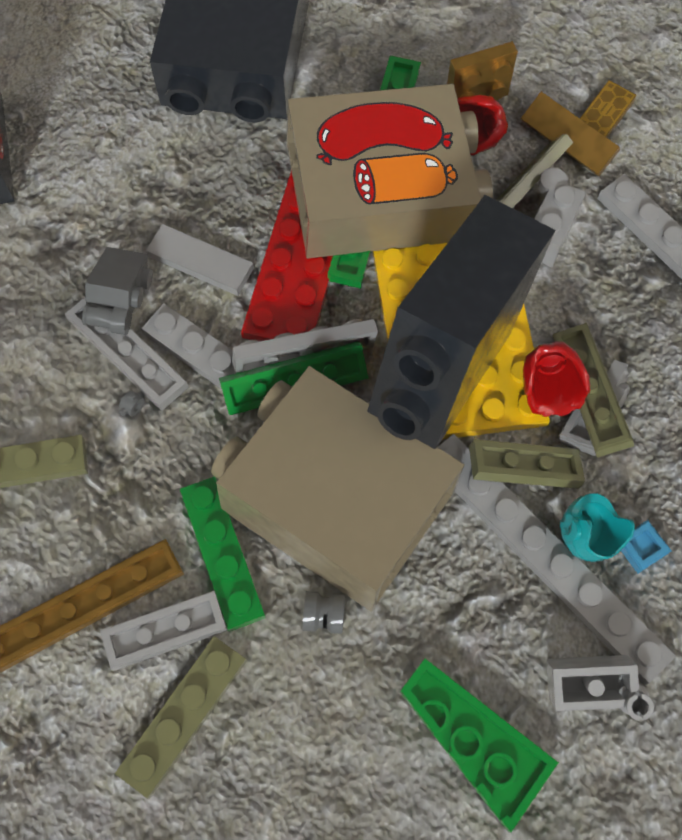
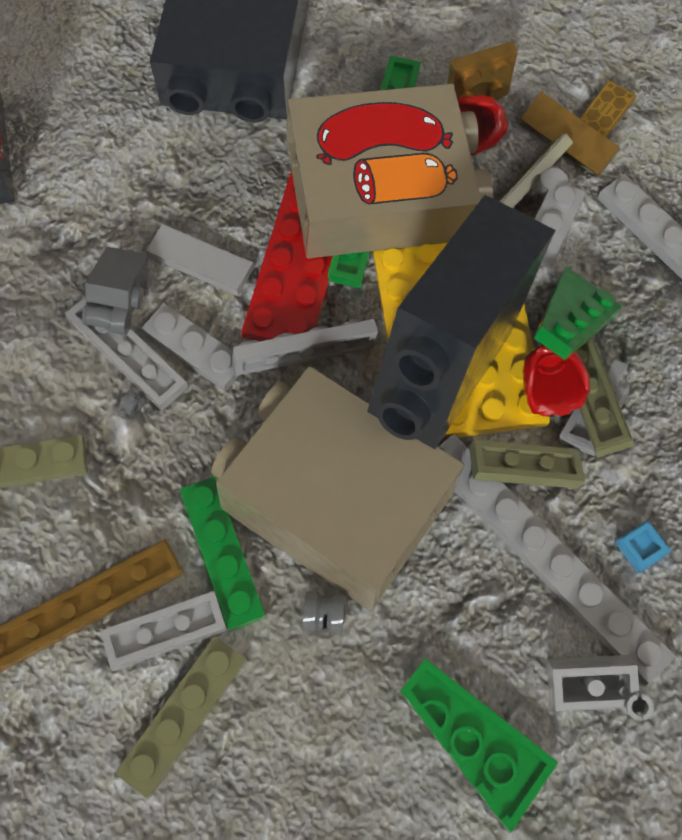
(248, 388): green plate -> none
(574, 314): none -> green wing
(594, 528): teal cap -> none

